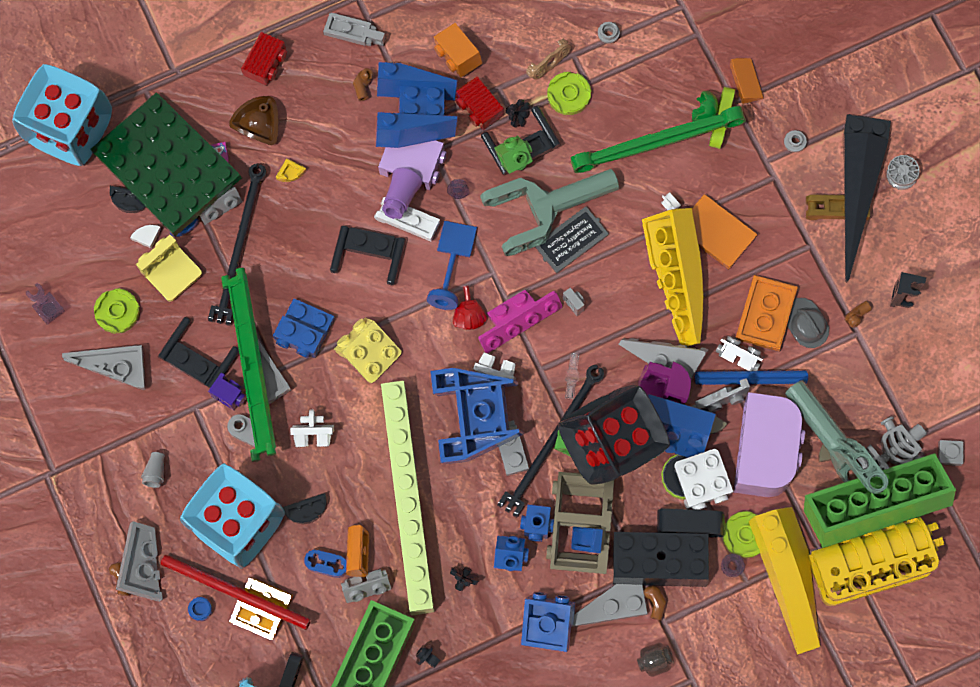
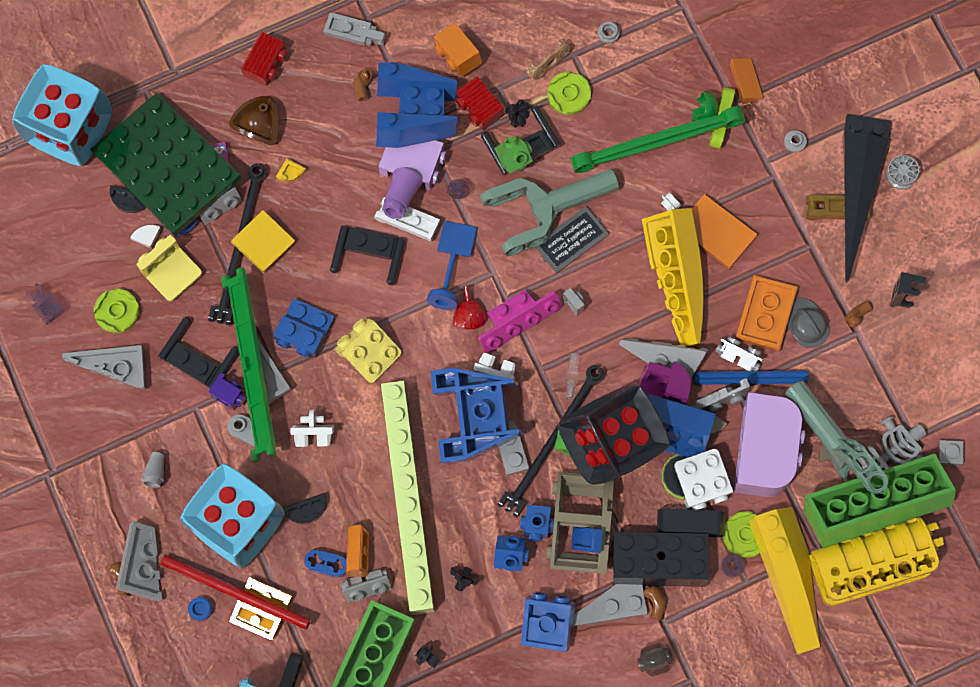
(263, 241): none -> yellow tile

